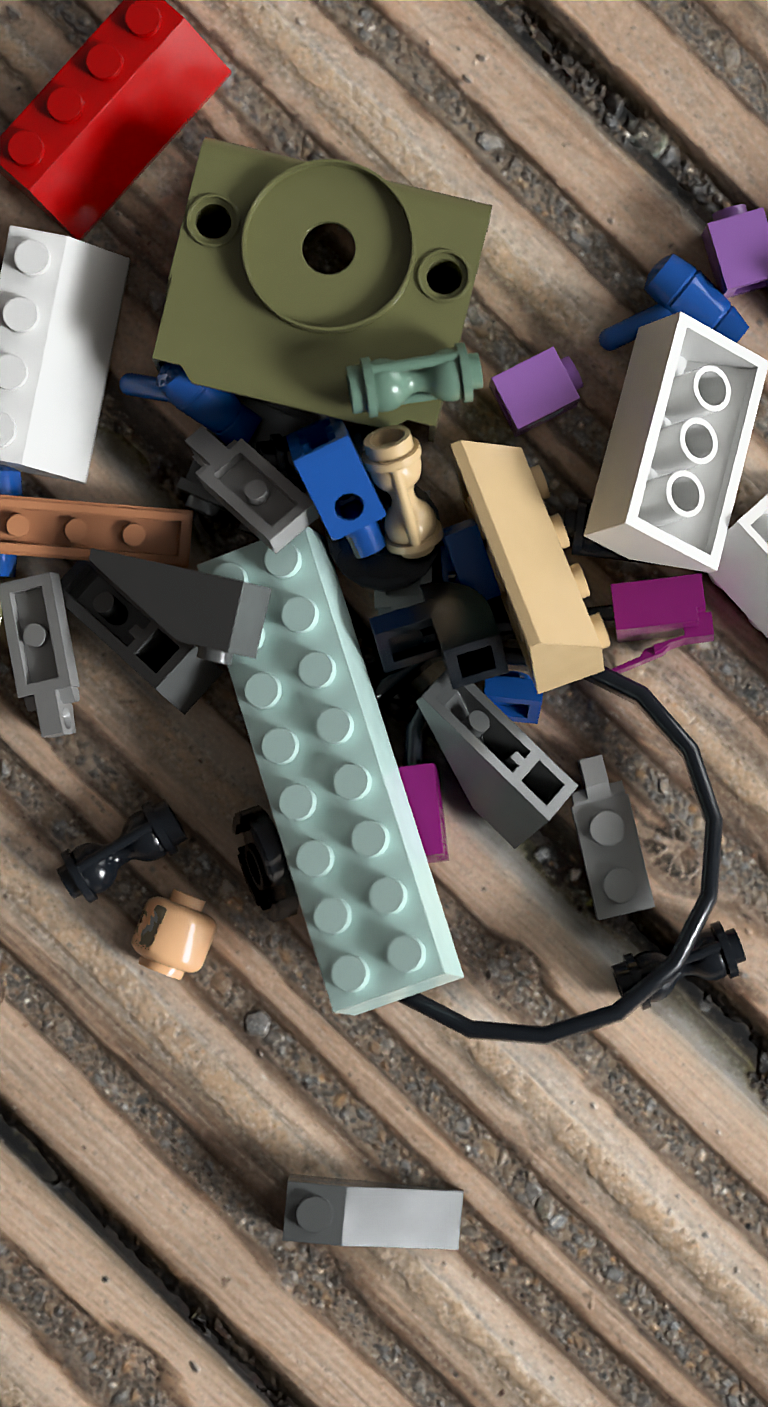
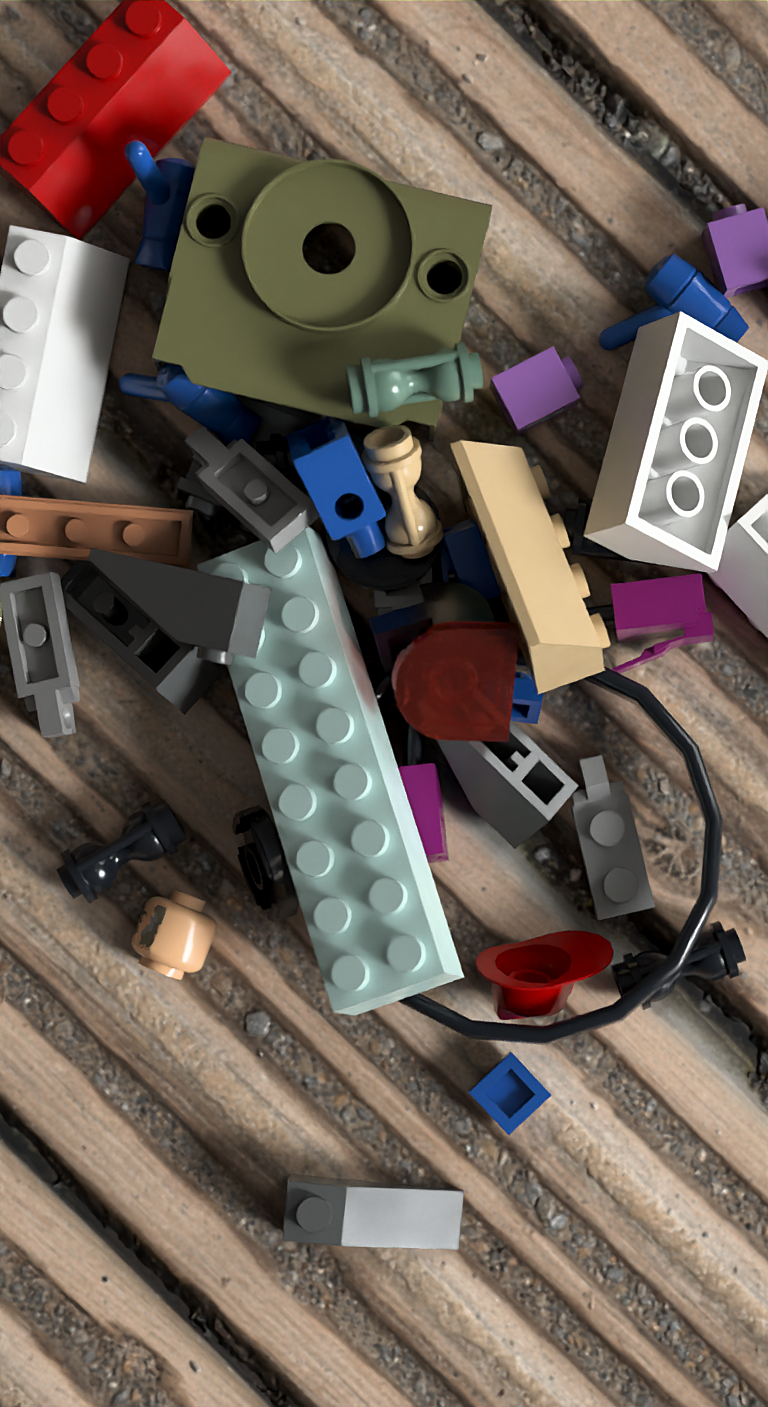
(167, 193): none -> blue piece
(459, 680): none -> clear red tile
(509, 1093): none -> blue plate
(539, 973): none -> red piece

